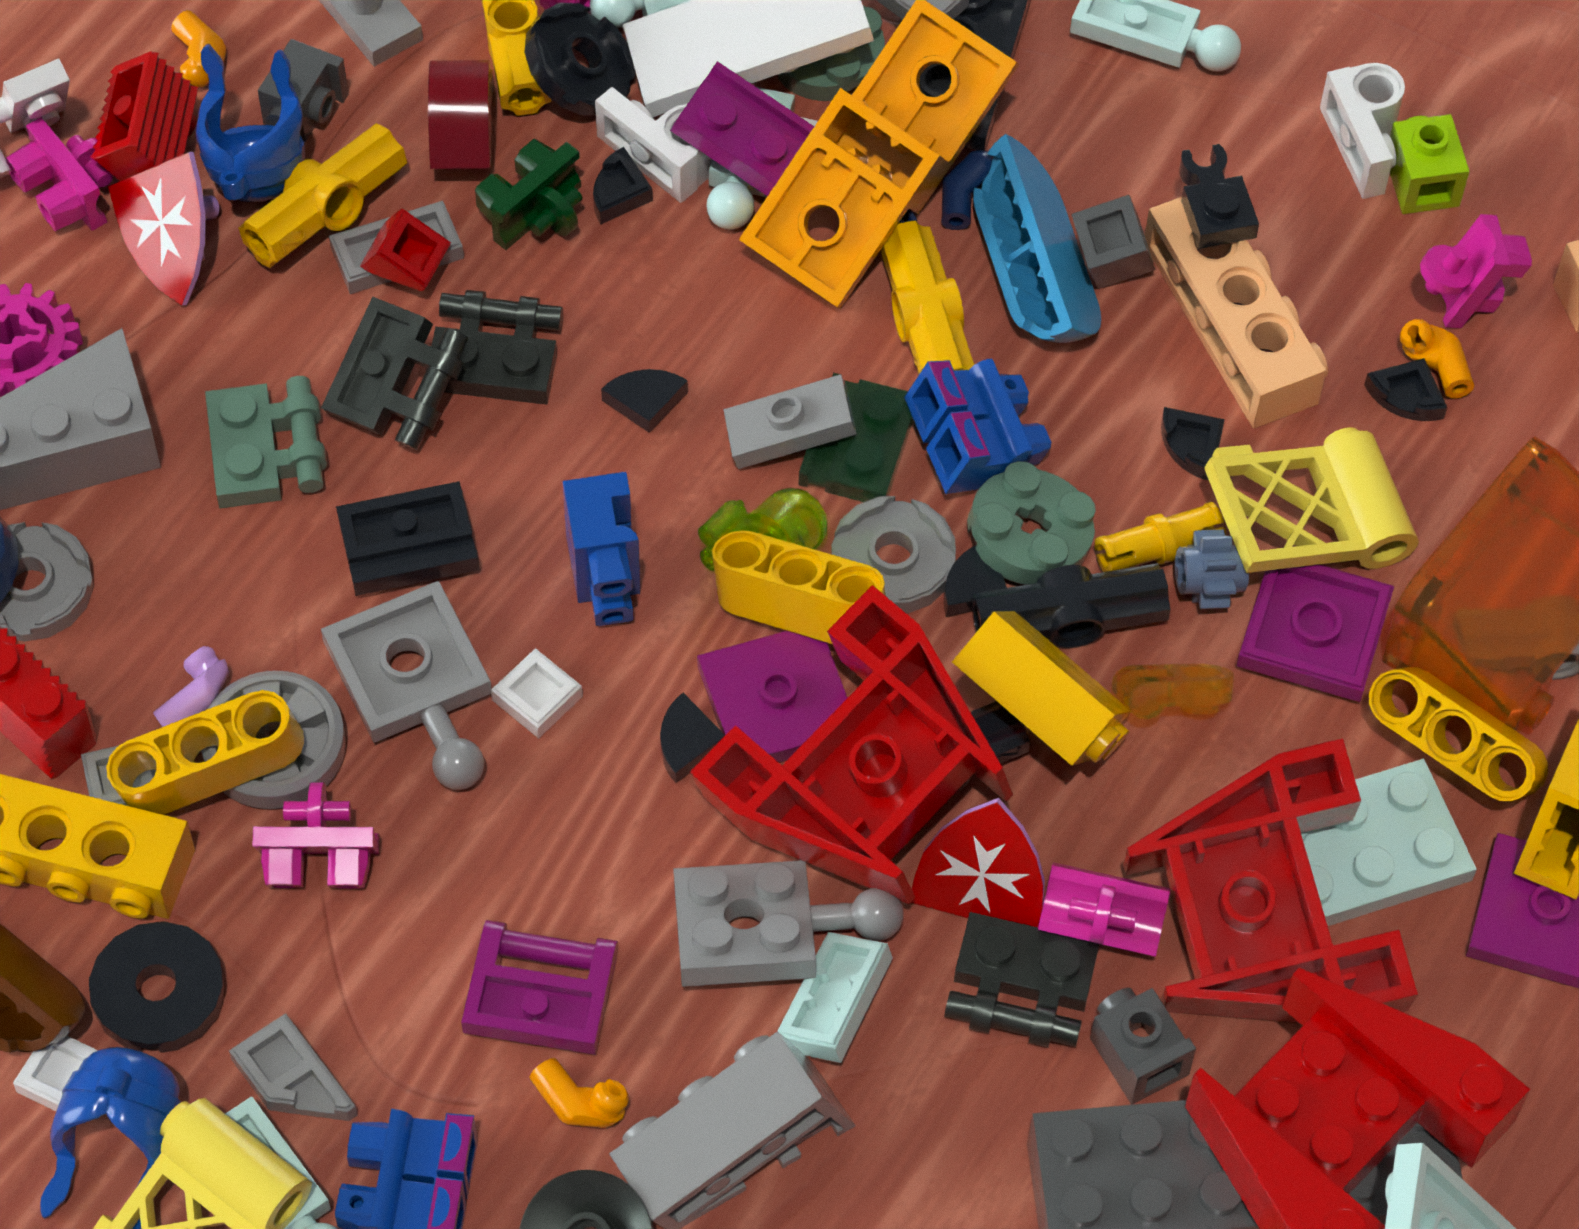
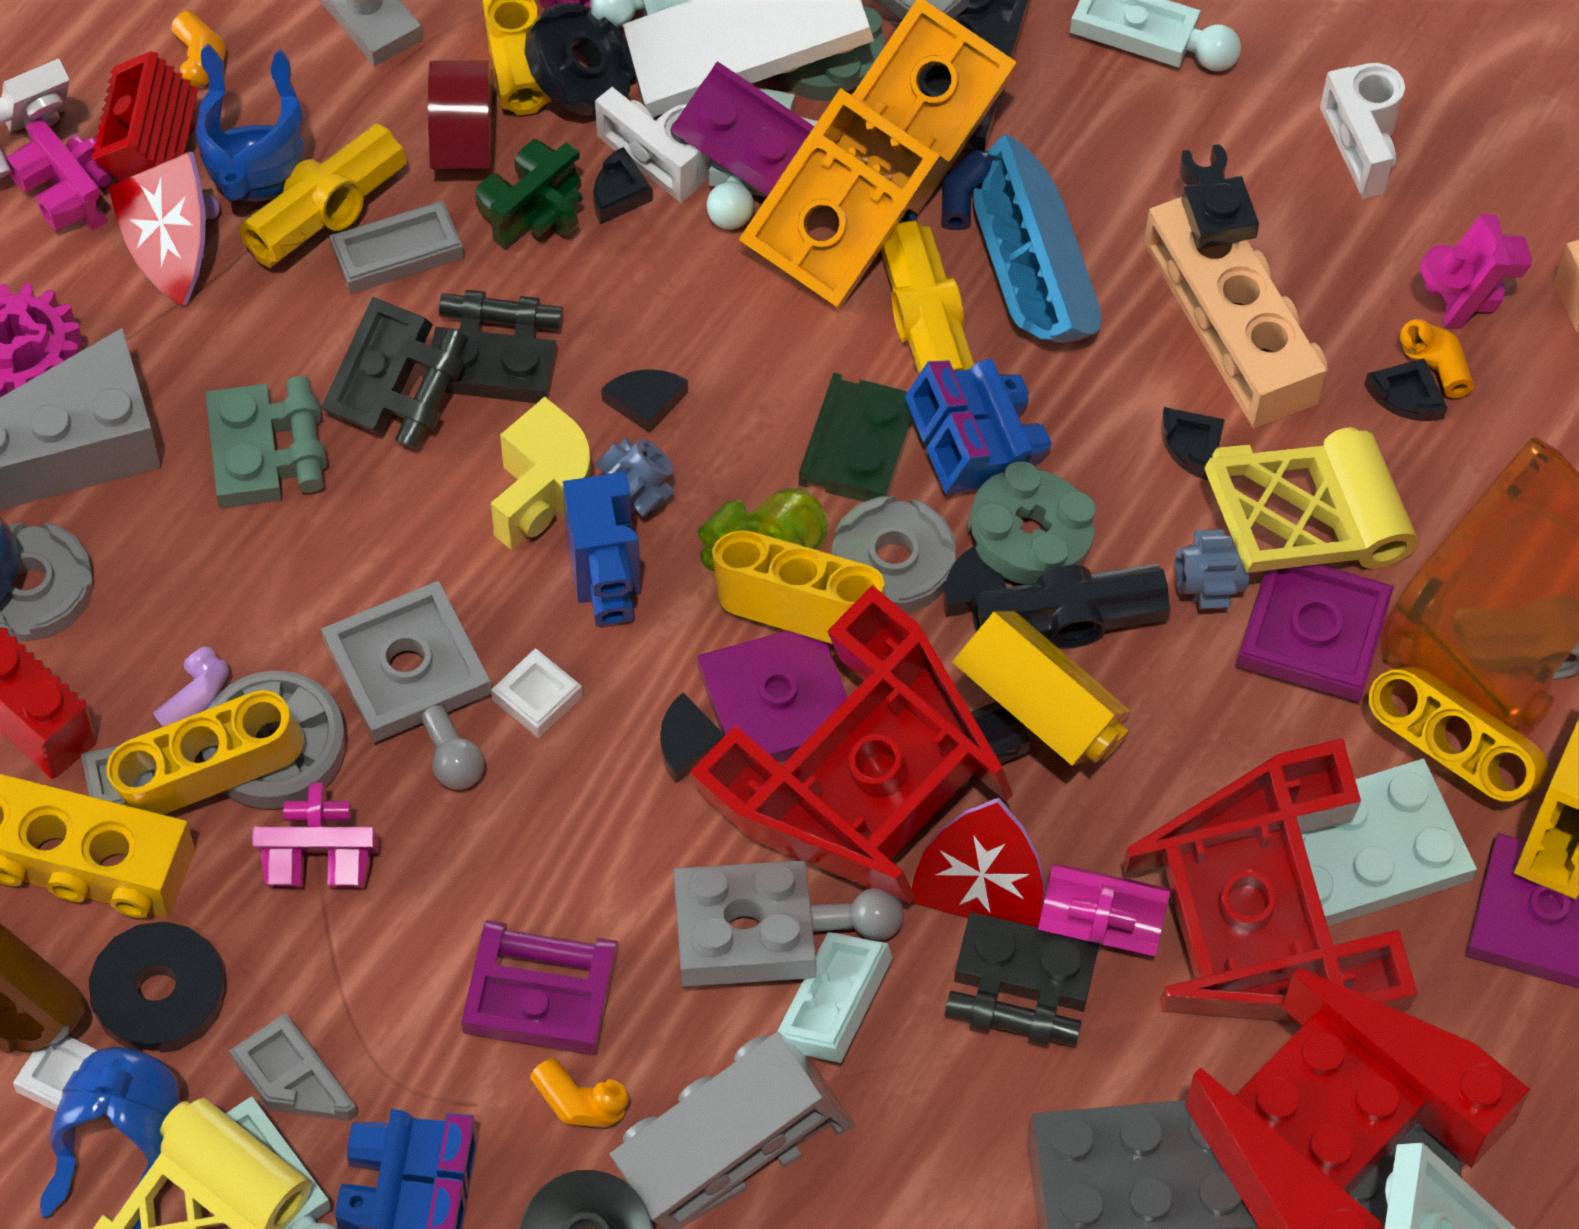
(318, 82): dark grey brick -> none
(406, 251): red slope -> none
(407, 538): black plate -> none
(541, 454): none -> light yellow brick
(645, 469): none -> sand blue gear
(789, 421): light grey plate -> none
(1113, 241): dark grey brick -> none
(1137, 1062): dark grey brick -> none
(1155, 538): yellow pin -> none
(1156, 686): clear yellow plate -> none
(1429, 164): lime brick -> none

